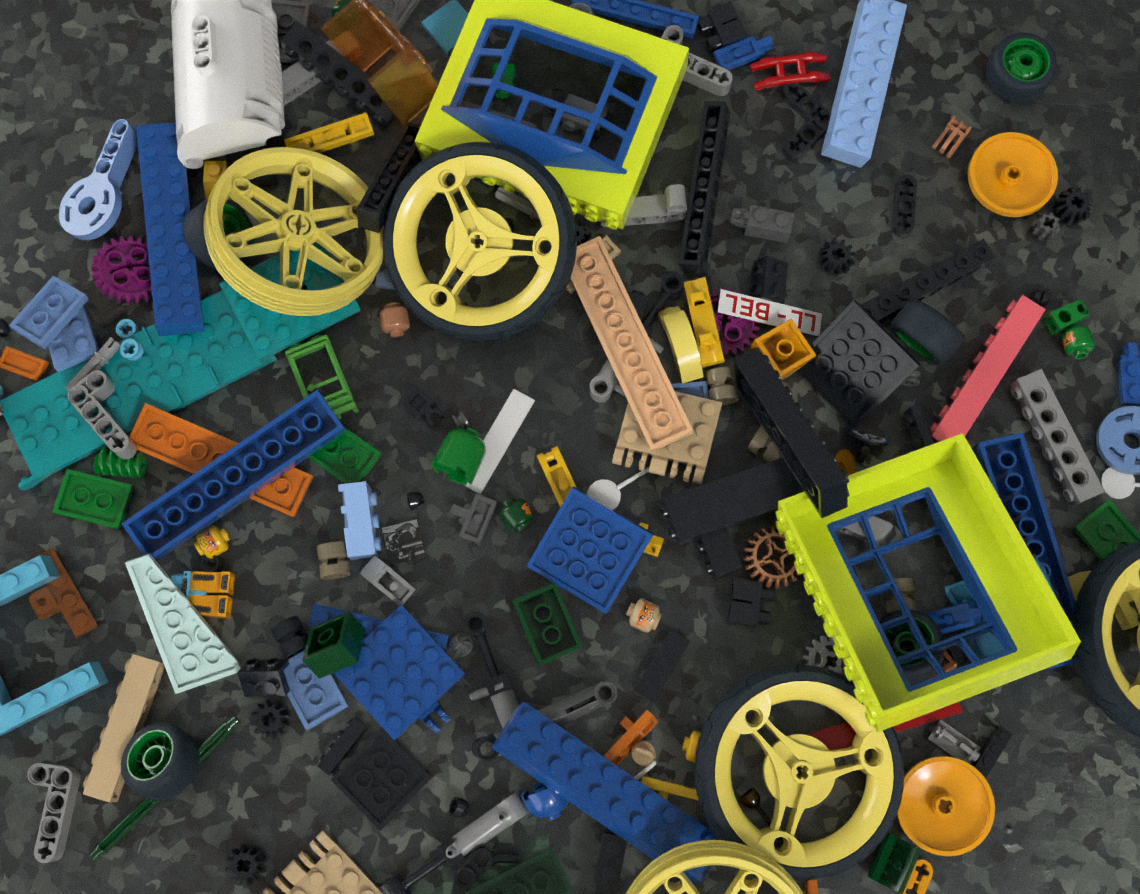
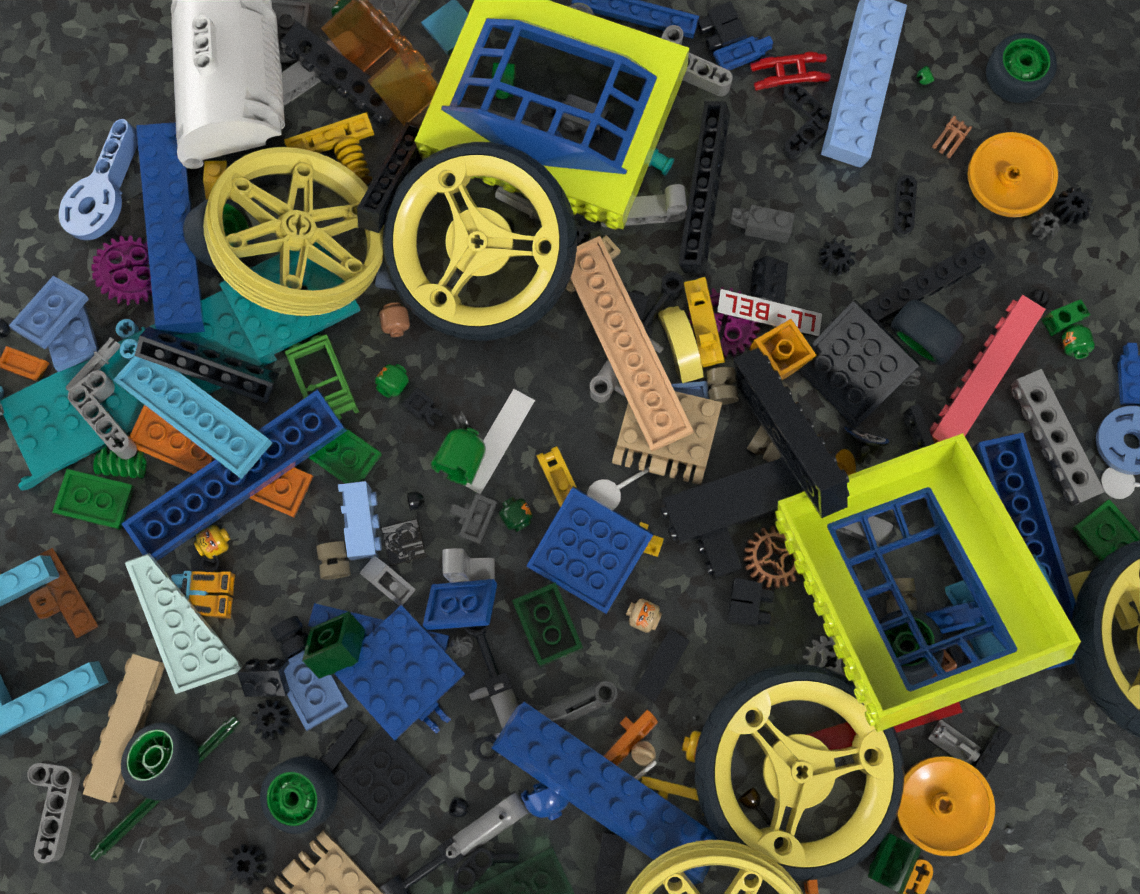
(194, 414): none -> medium azure plate
(206, 364): none -> black brick
(312, 784): none -> wheel
(349, 155): none -> yellow piece
(391, 380): none -> green head
(460, 604): none -> blue plate
(461, 568): none -> light grey beam
(661, 162): none -> teal bush
(927, 76): none -> green hinge

